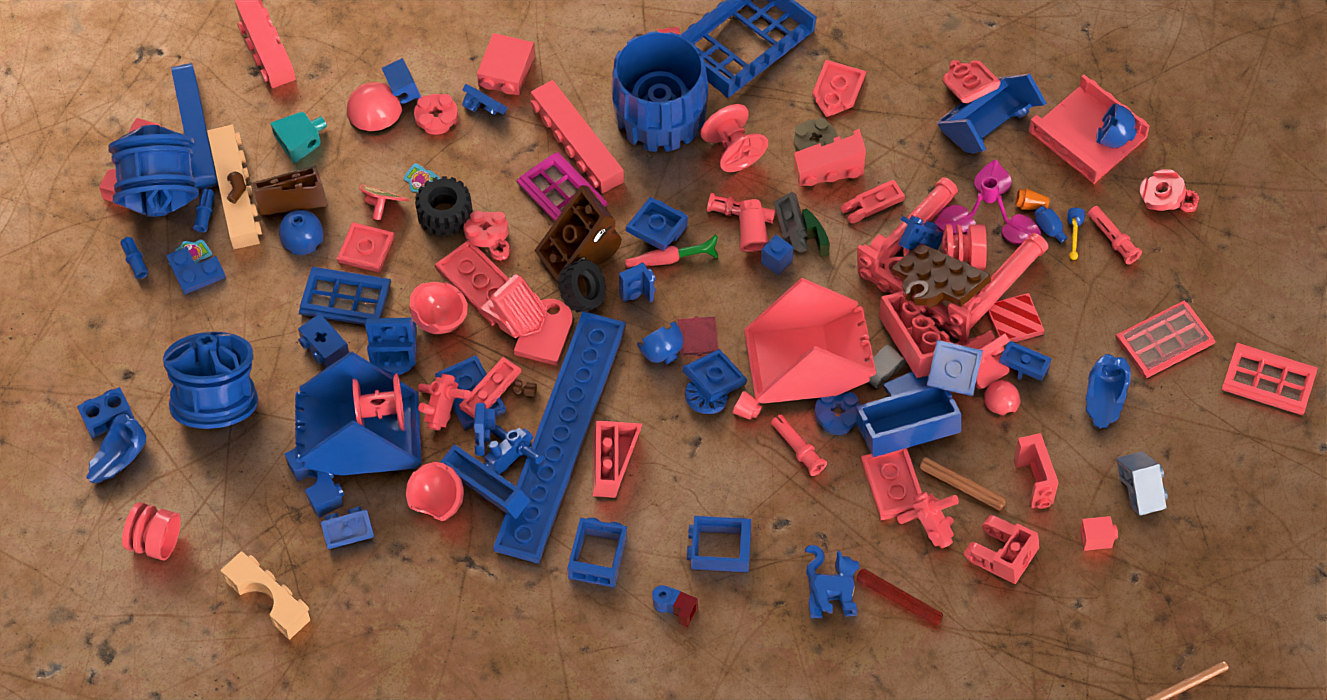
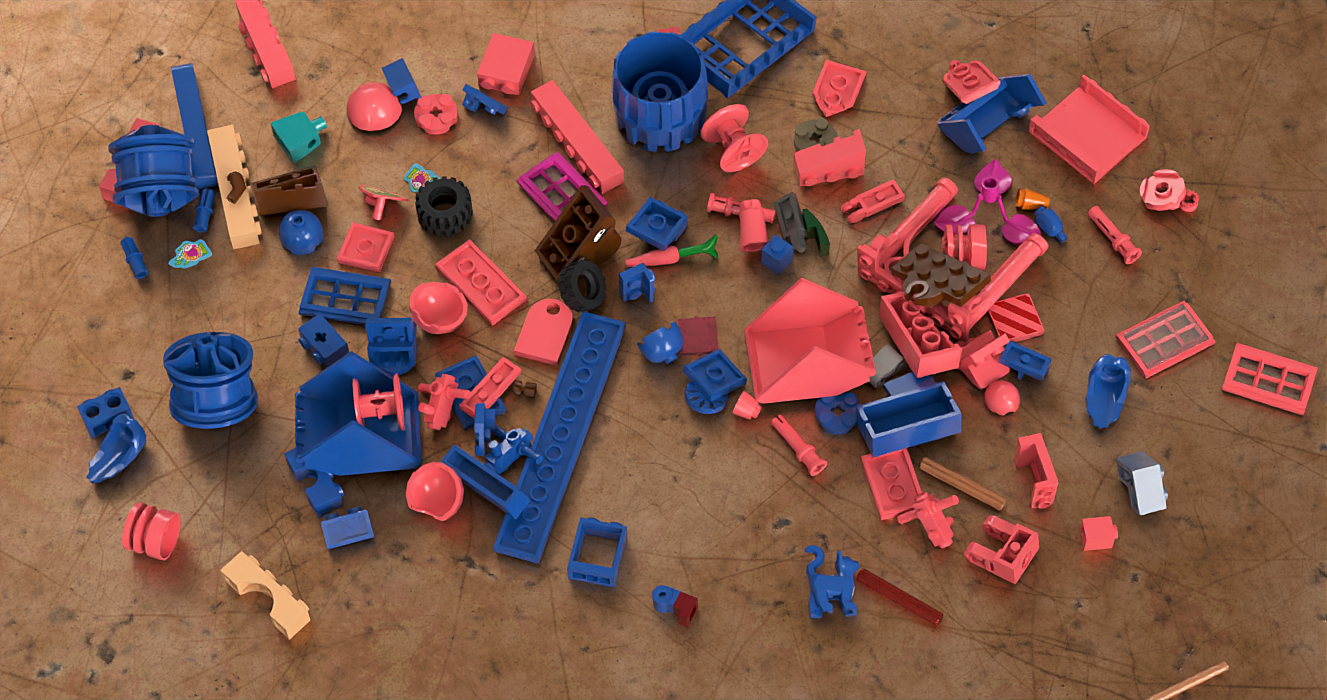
(192, 275): blue plate -> none
(495, 224): coral plate -> none
(502, 255): coral bush -> none
(516, 308): coral piece -> none
(611, 455): coral wedge -> none
(720, 525): blue window -> none
(920, 232): blue bracket -> none
(954, 368): plate -> none
(1075, 217): hinge -> none
(1117, 127): blue cylinder -> none

